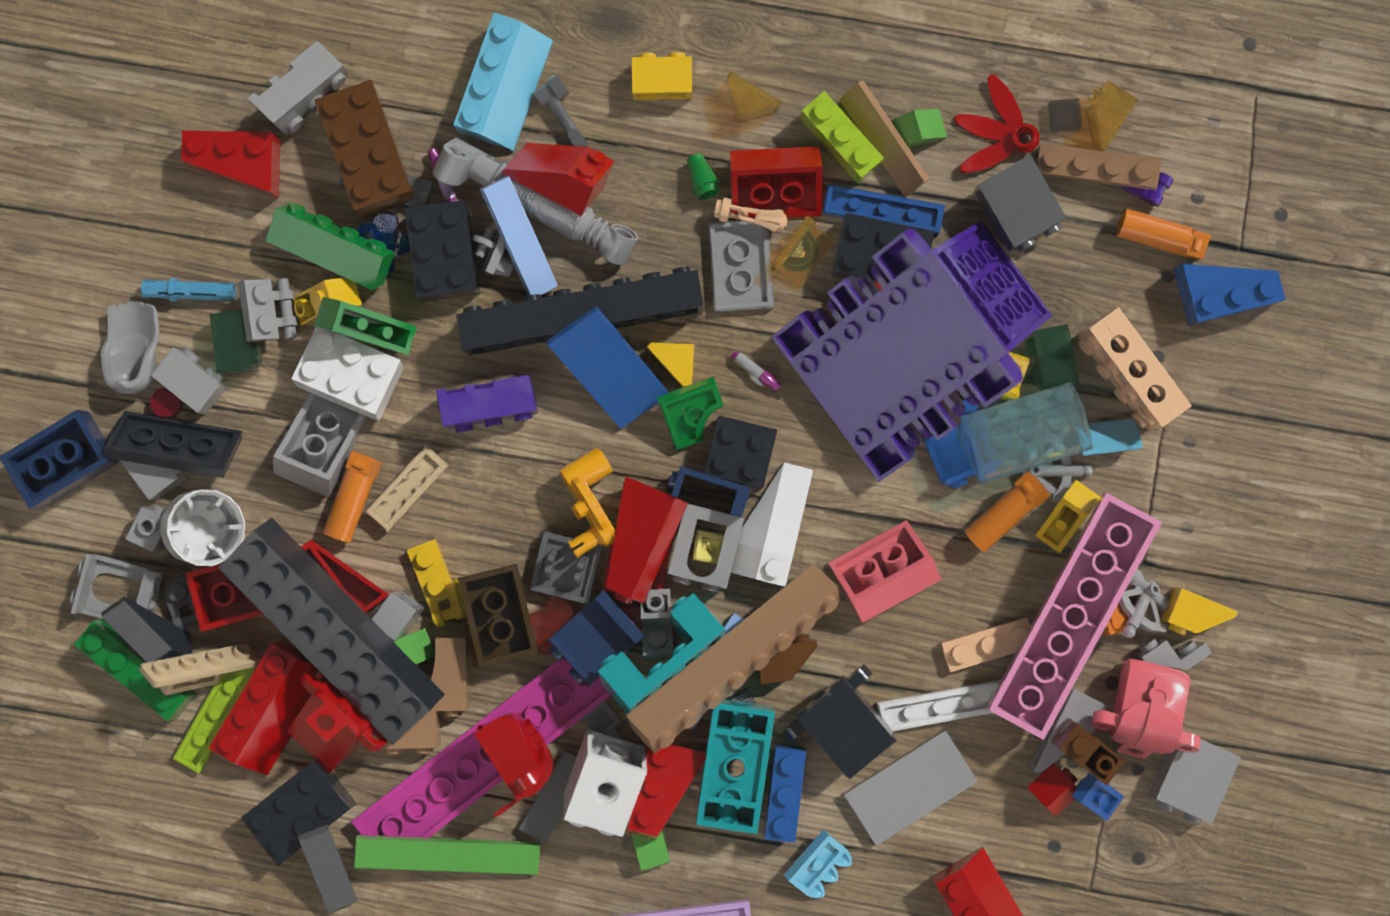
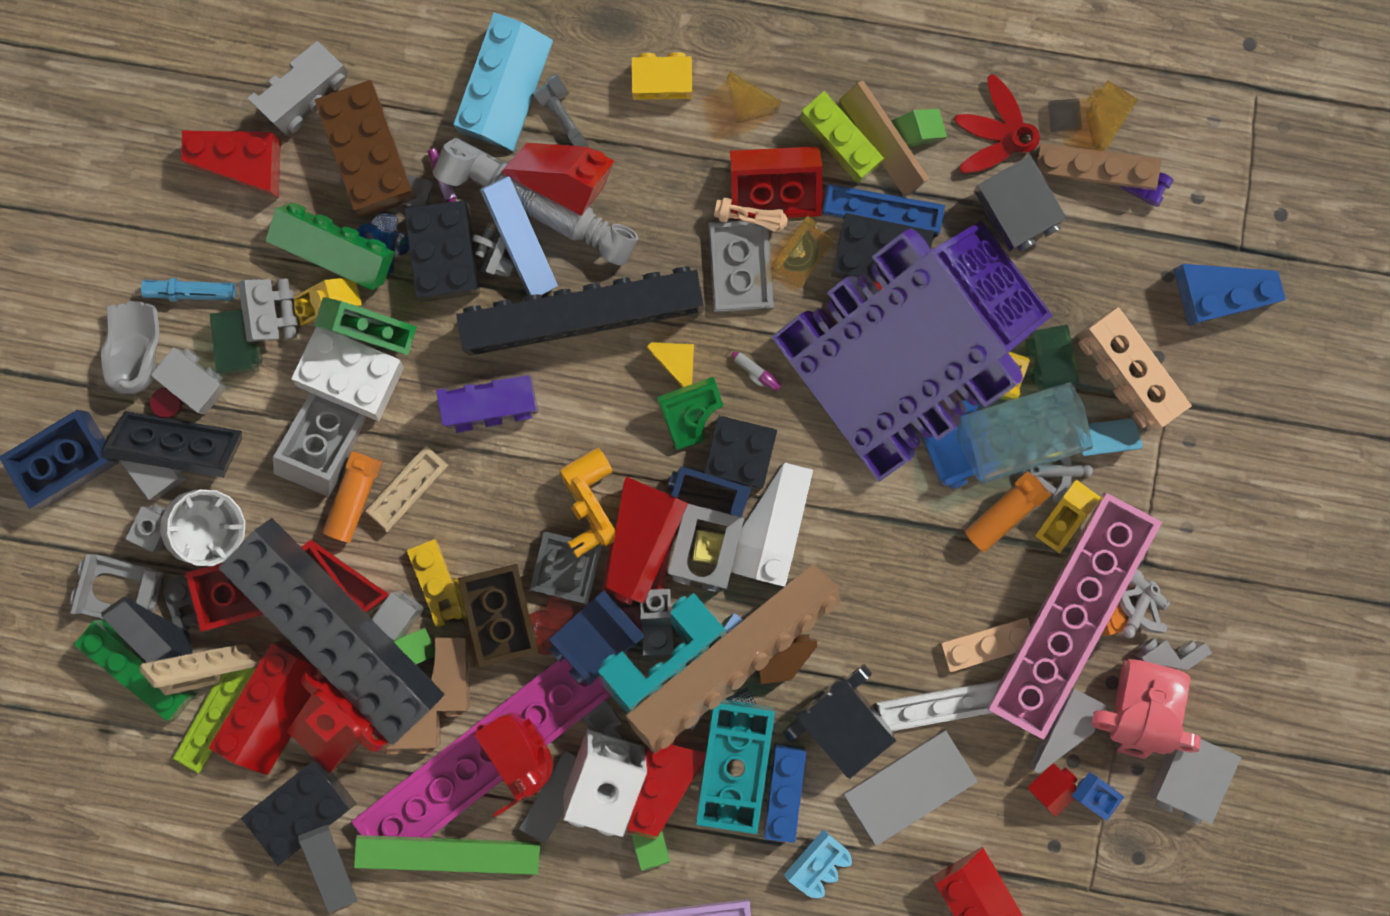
(607, 367): blue tile -> none
(703, 179): green cone -> none
(885, 571): coral slope -> none
(1087, 751): reddish brown slope -> none
(1162, 234): orange piece -> none
(1194, 613): yellow slope -> none

